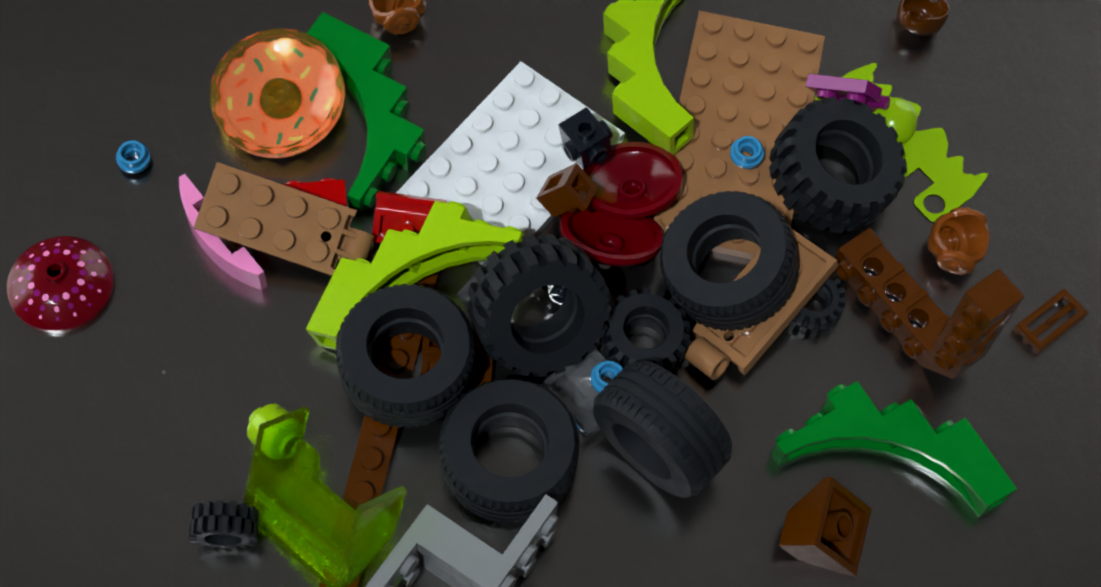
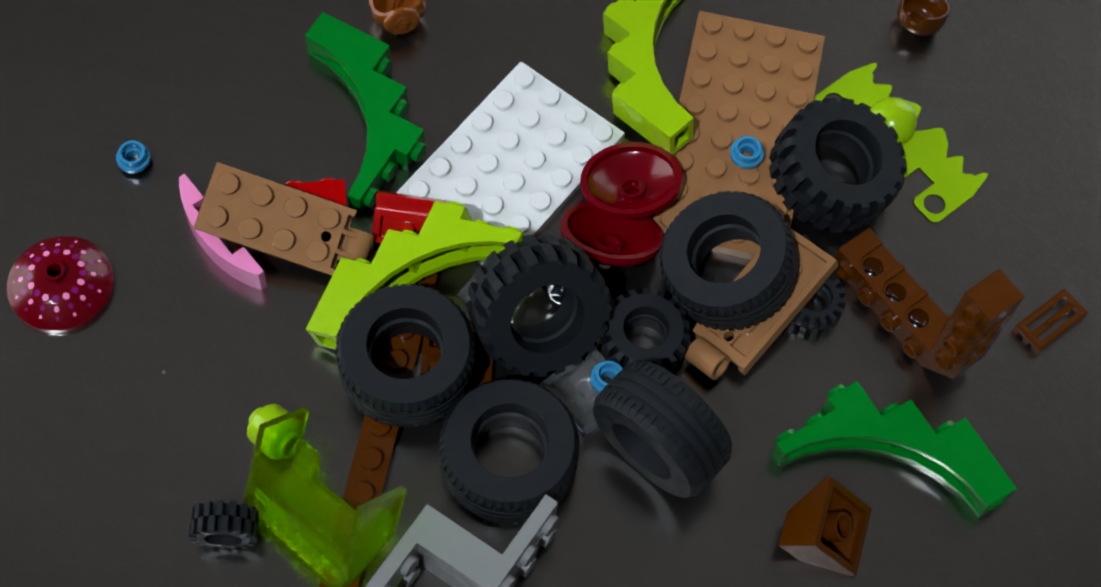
(277, 93): dish -> none
(567, 191): reddish brown brick -> none
(585, 138): black brick -> none
(856, 89): magenta plate -> none
(959, 240): dark orange hair -> none

